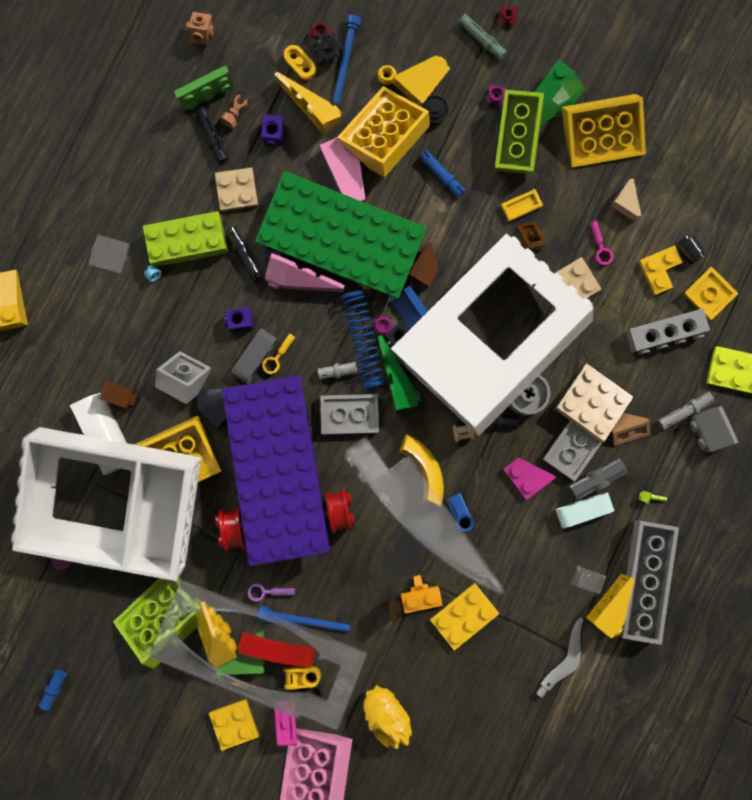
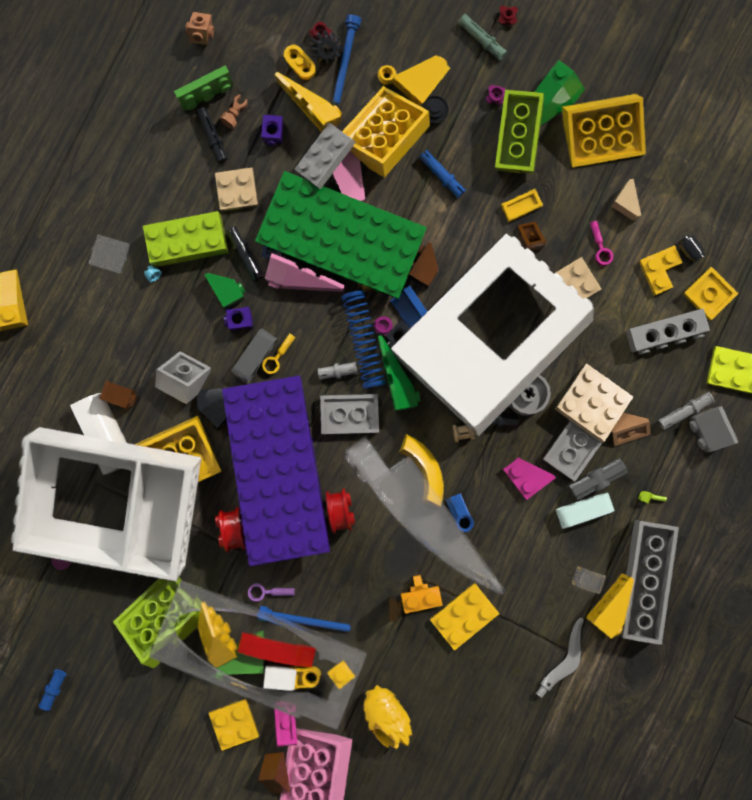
(226, 290): none -> green slope
(274, 773): none -> reddish brown slope
(279, 677): none -> white slope
(325, 155): none -> light grey plate
(341, 674): none -> yellow plate

